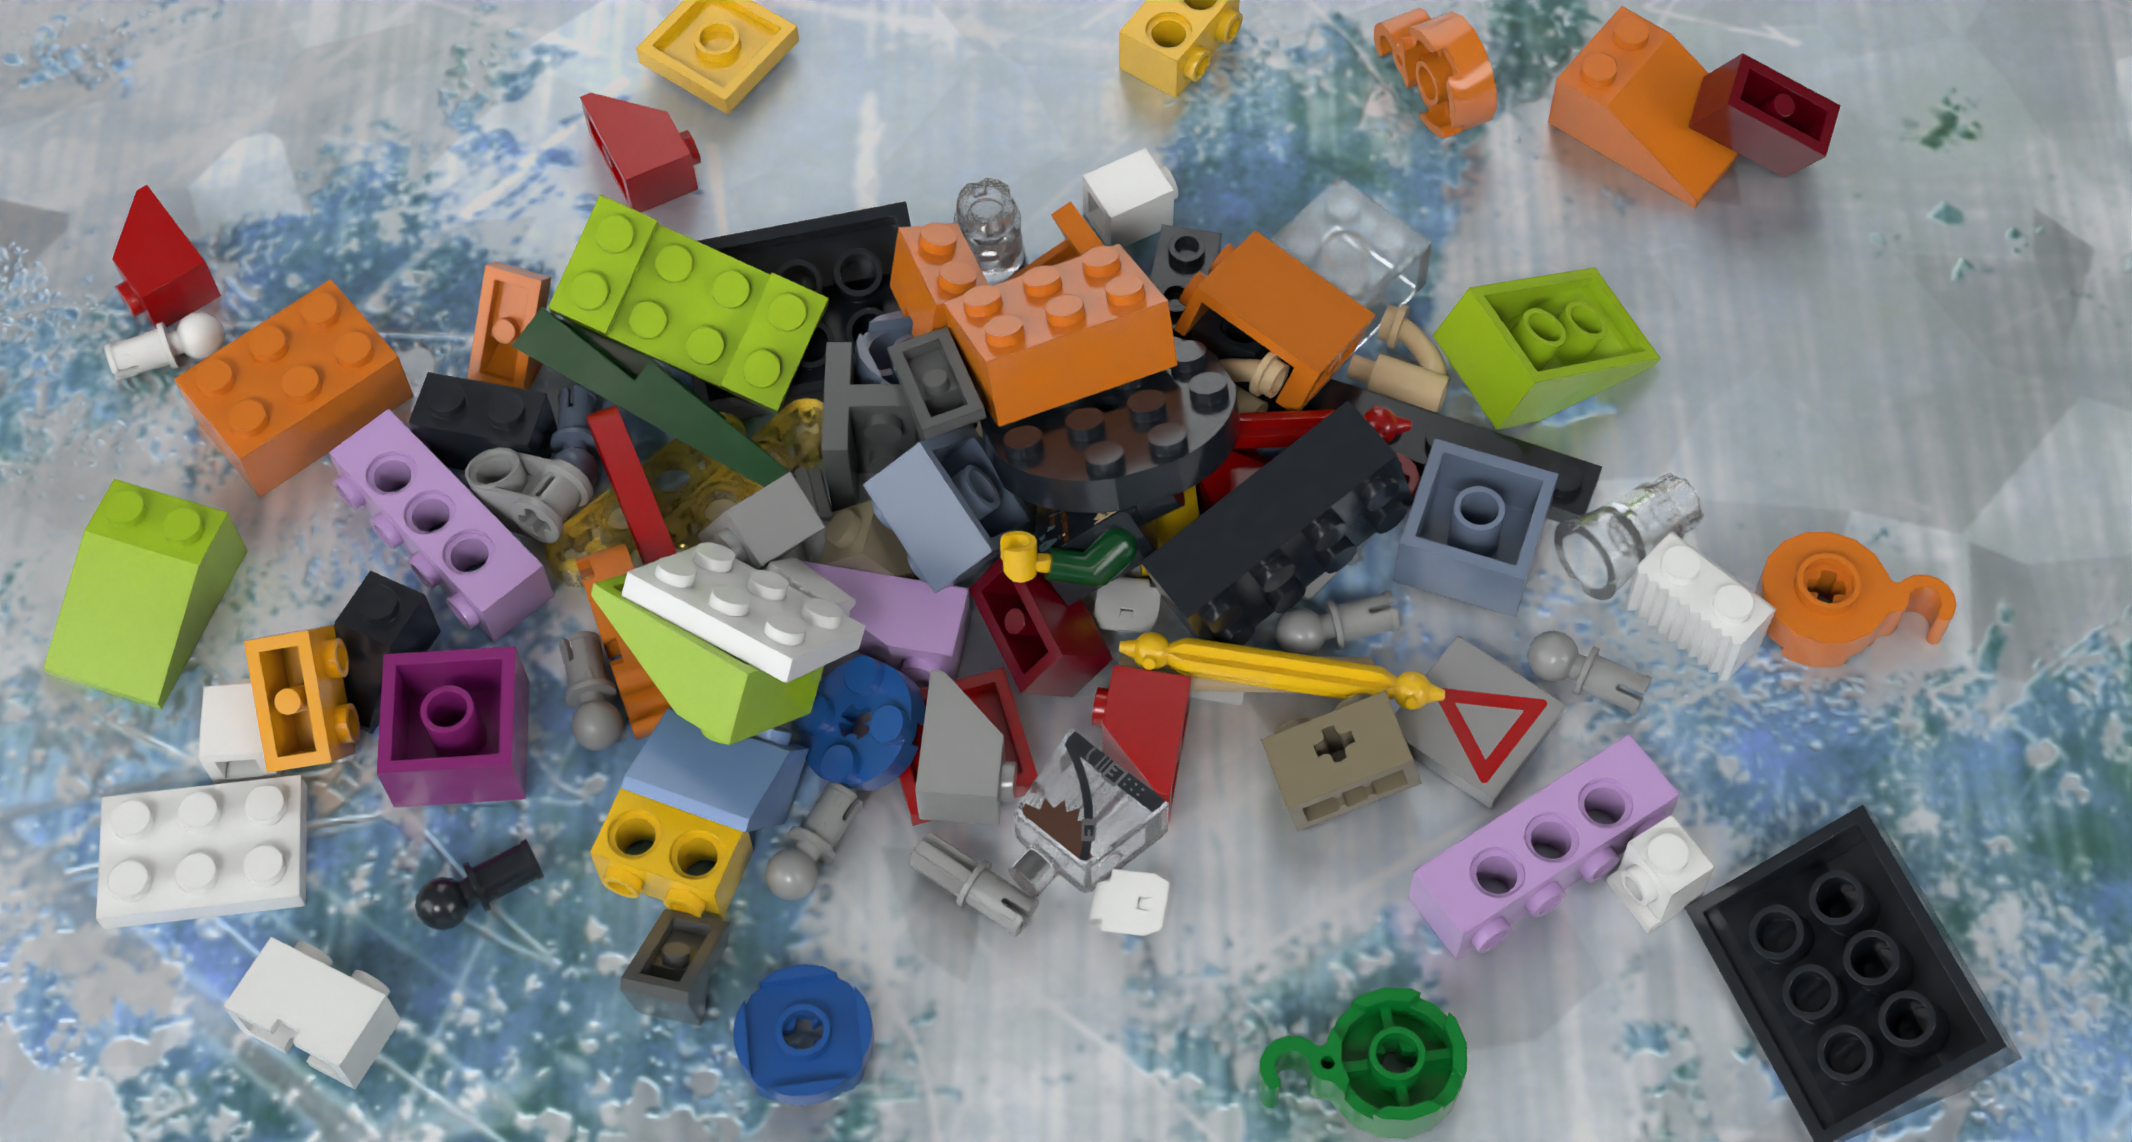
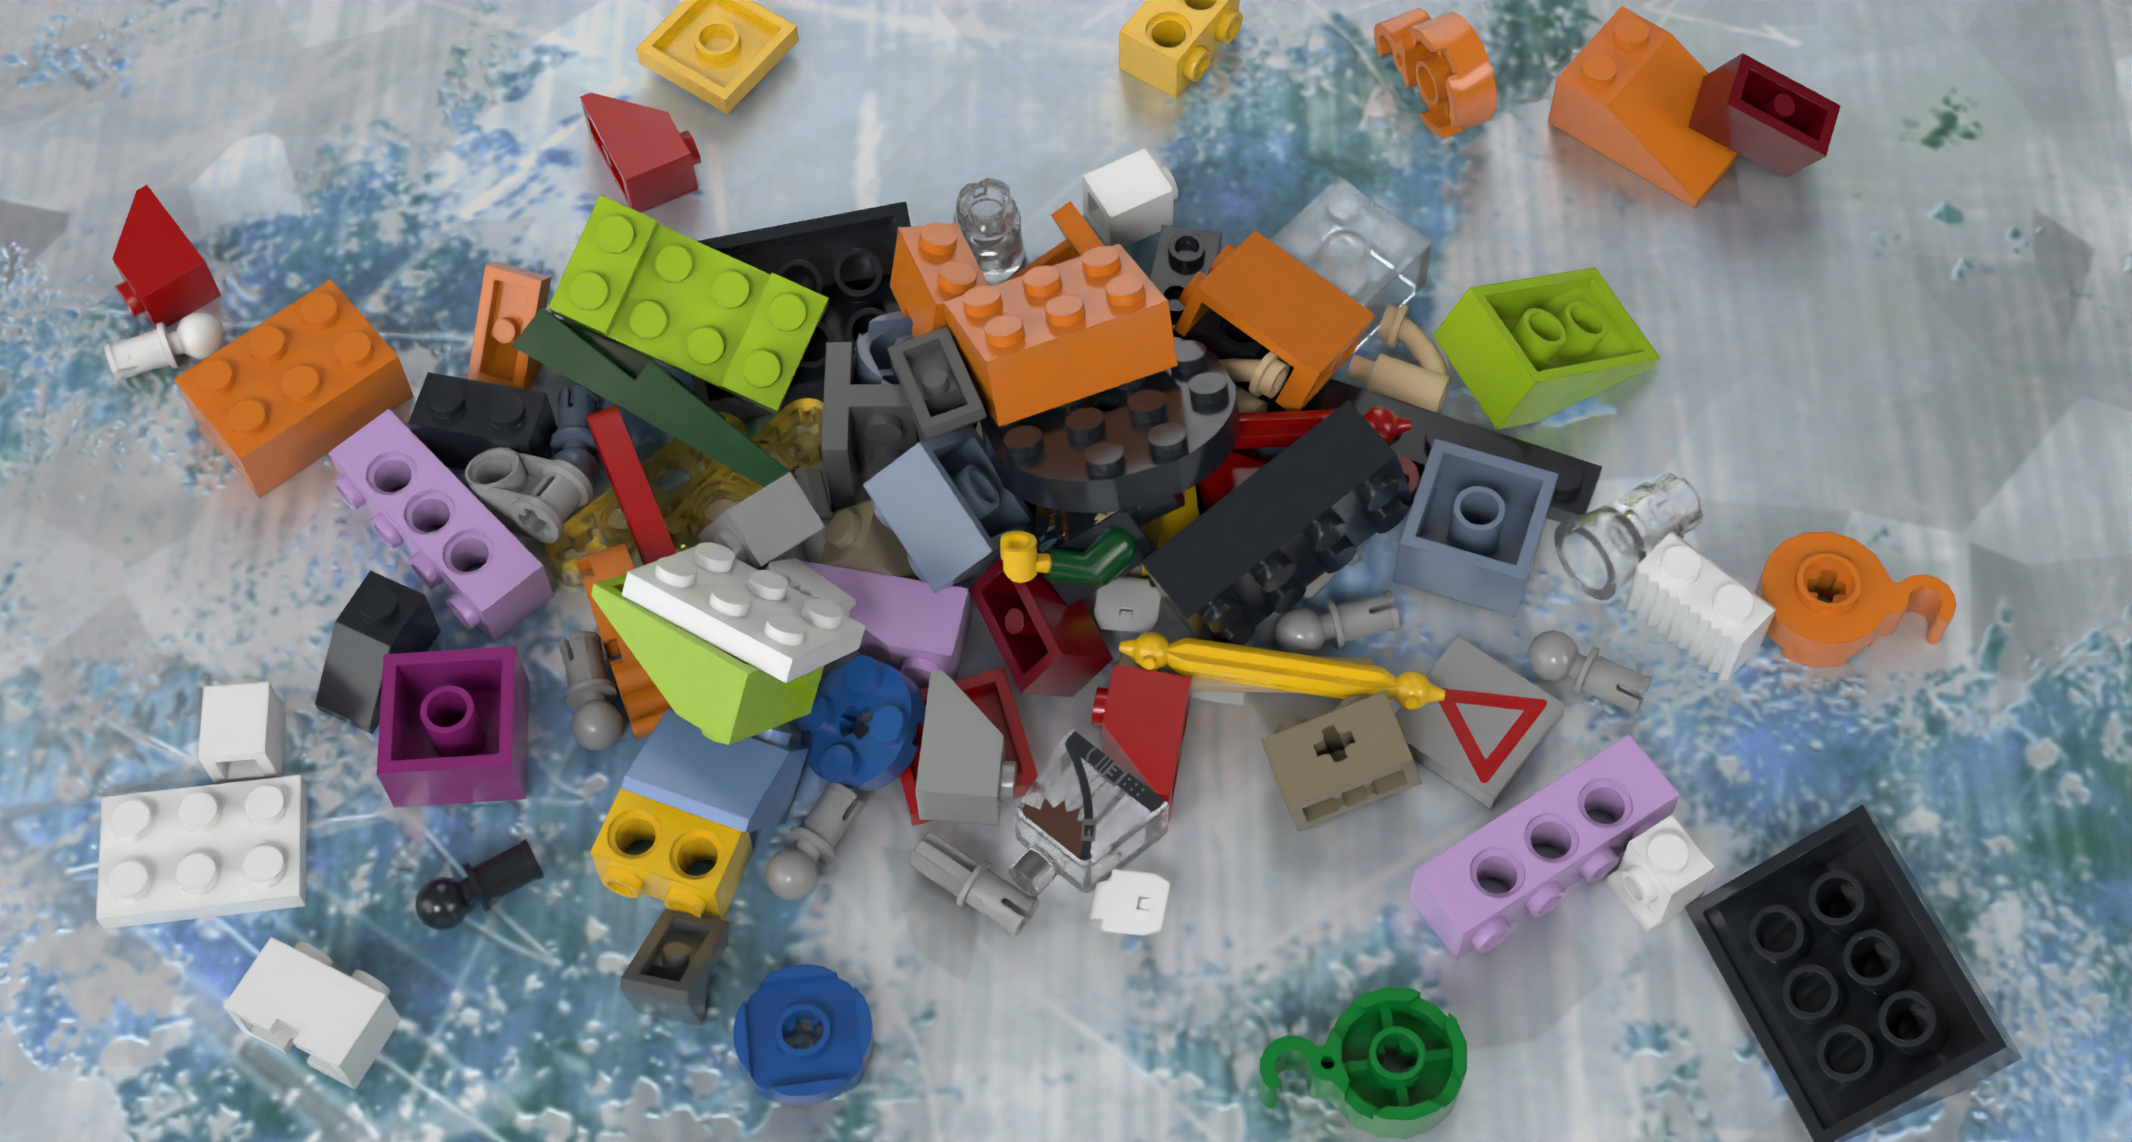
(142, 592): lime slope -> none
(302, 698): light orange brick -> none

